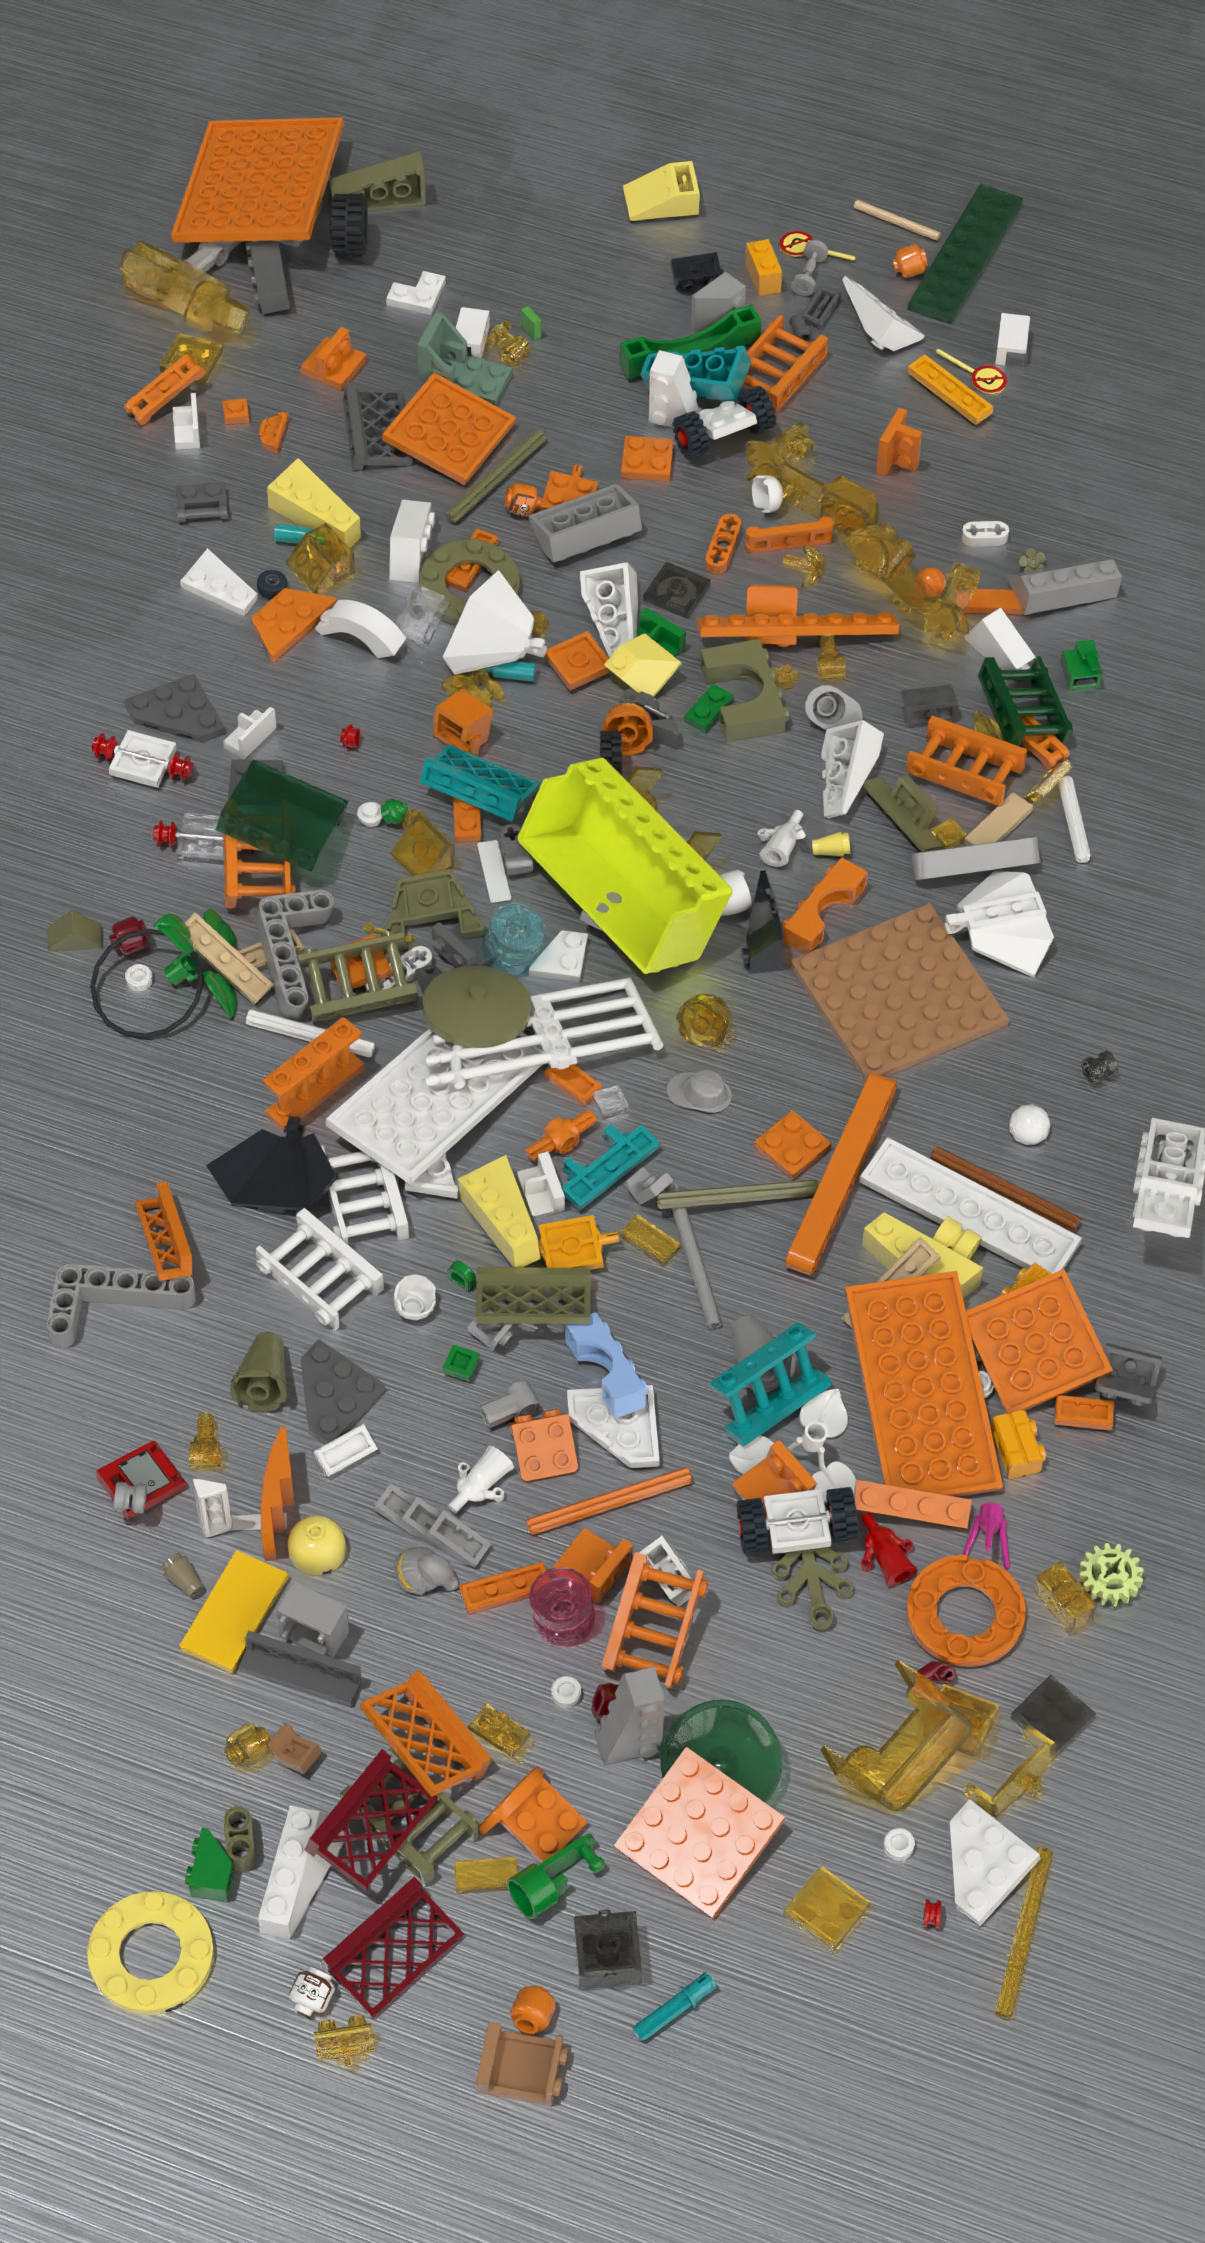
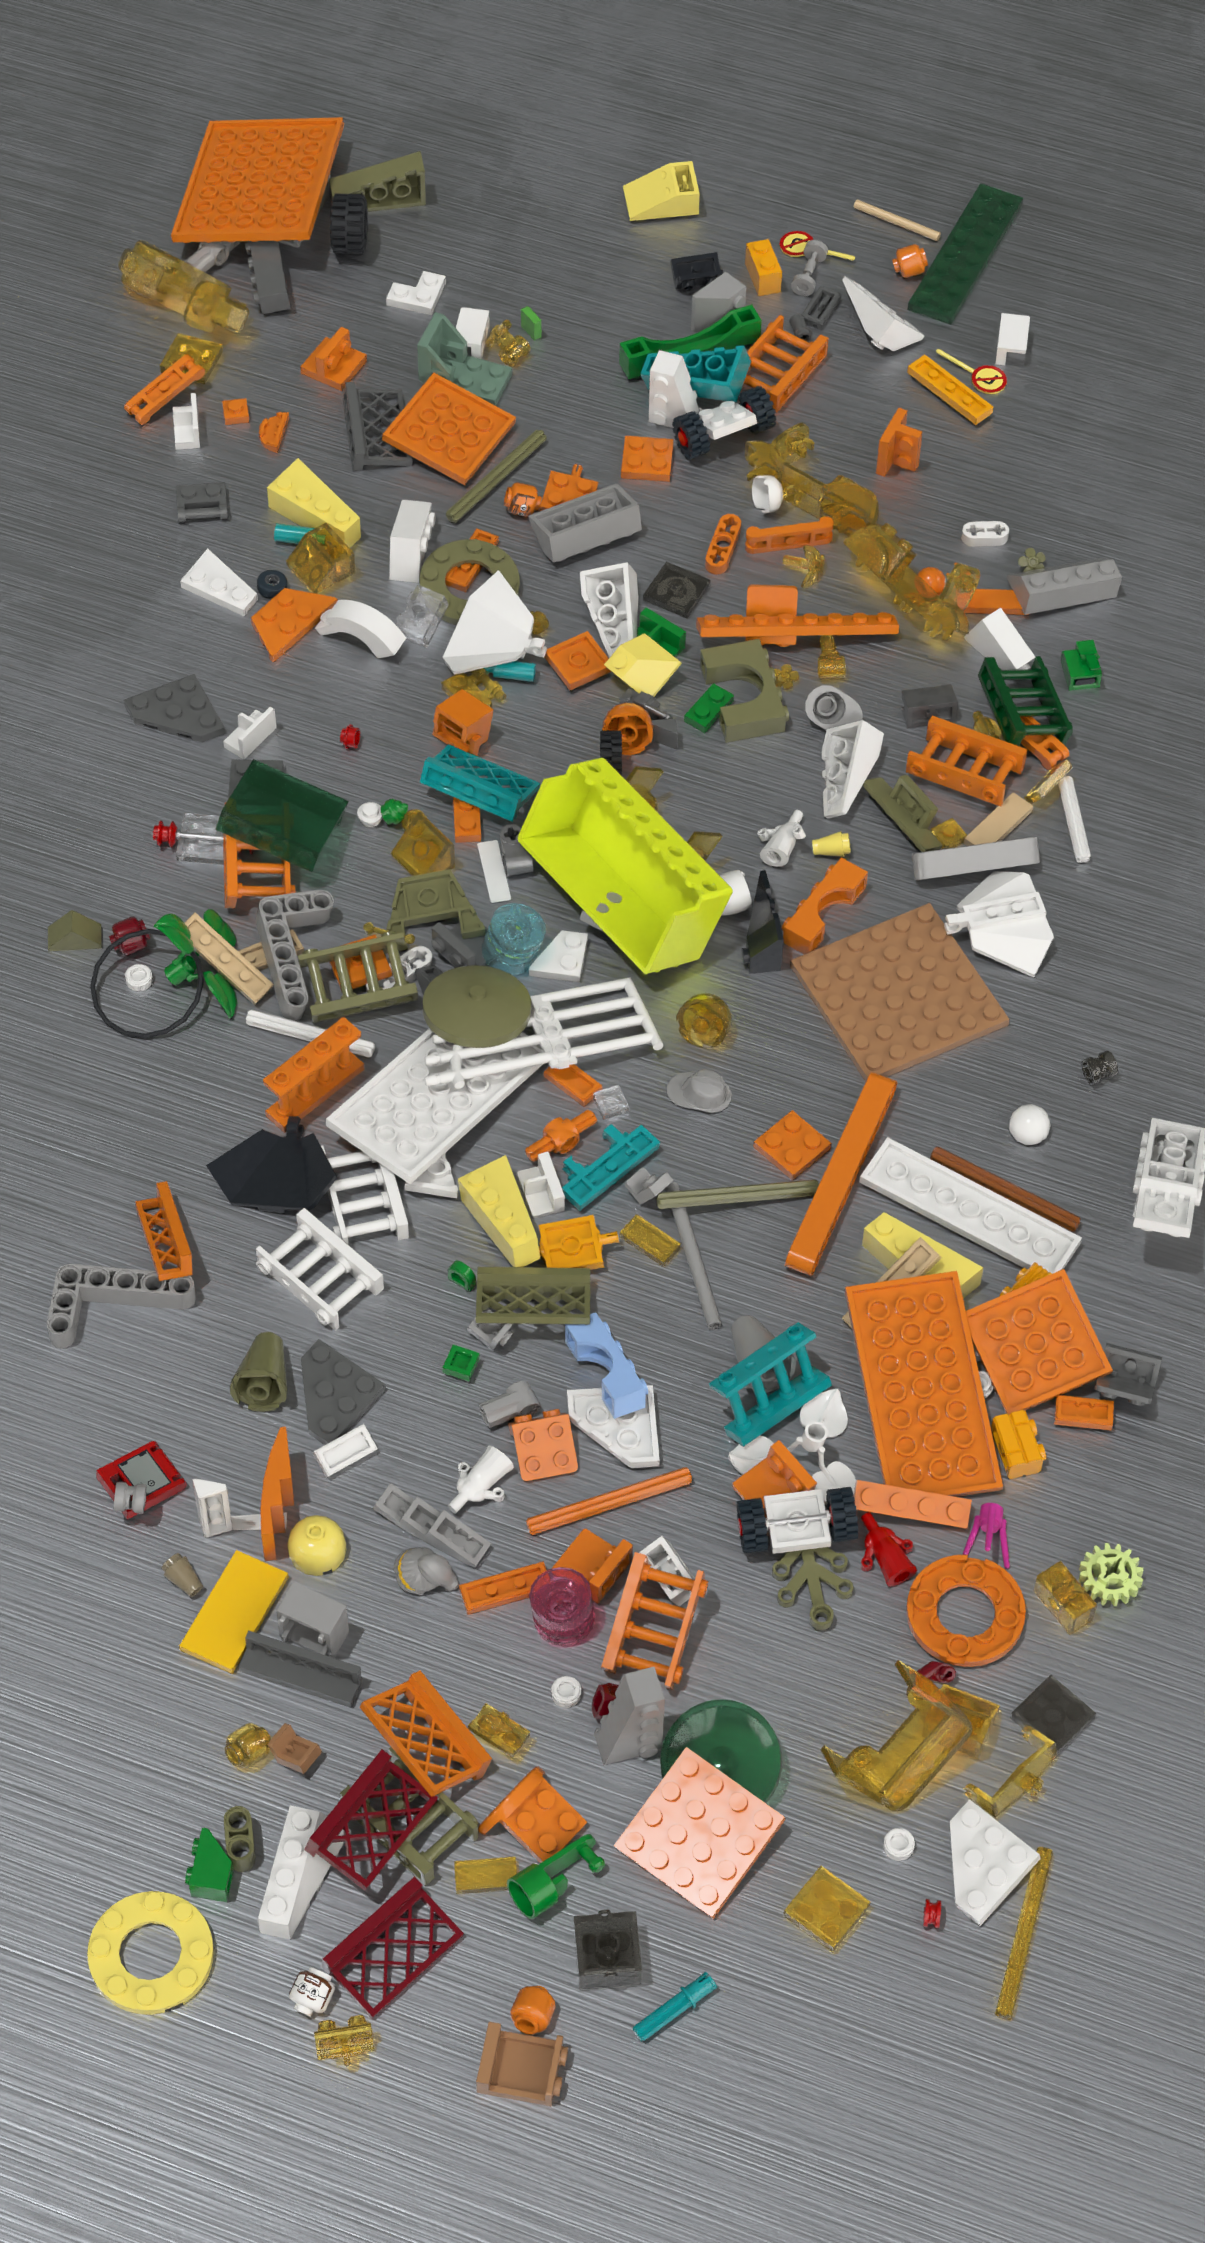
(142, 758): white plate -> none
(205, 1448): clear yellow pin -> none
(414, 1297): white hair -> none
(955, 1238): light yellow wheel -> none

